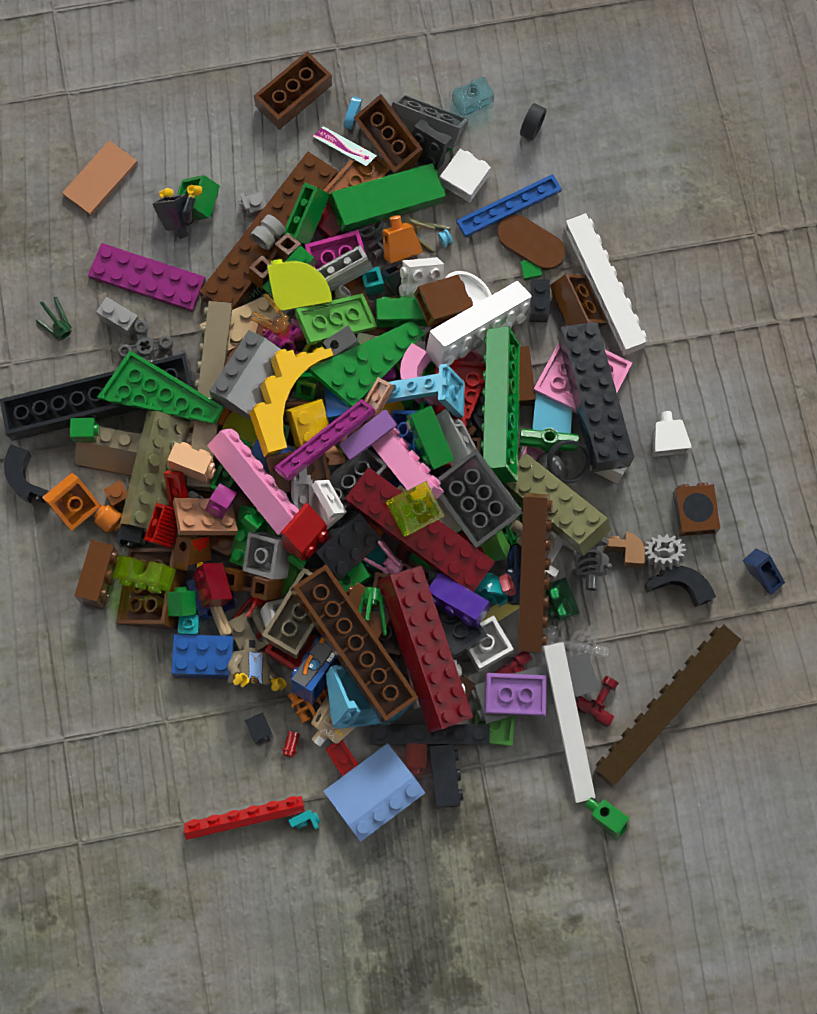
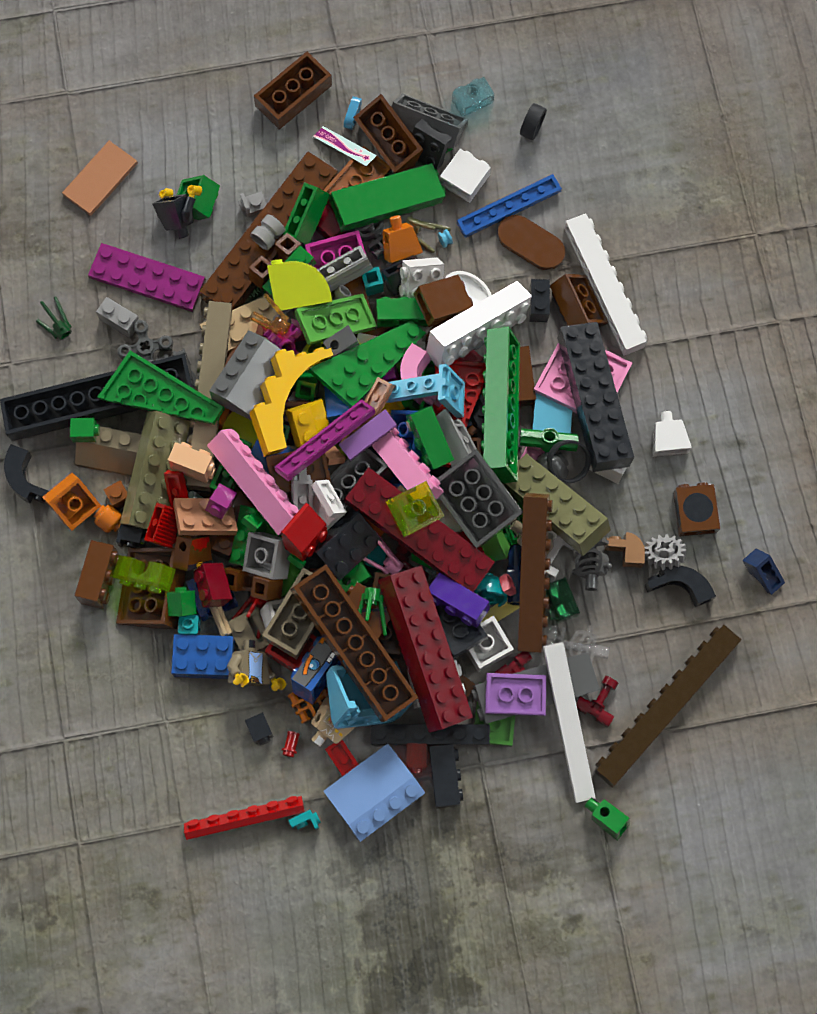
(530, 270): green tile -> none

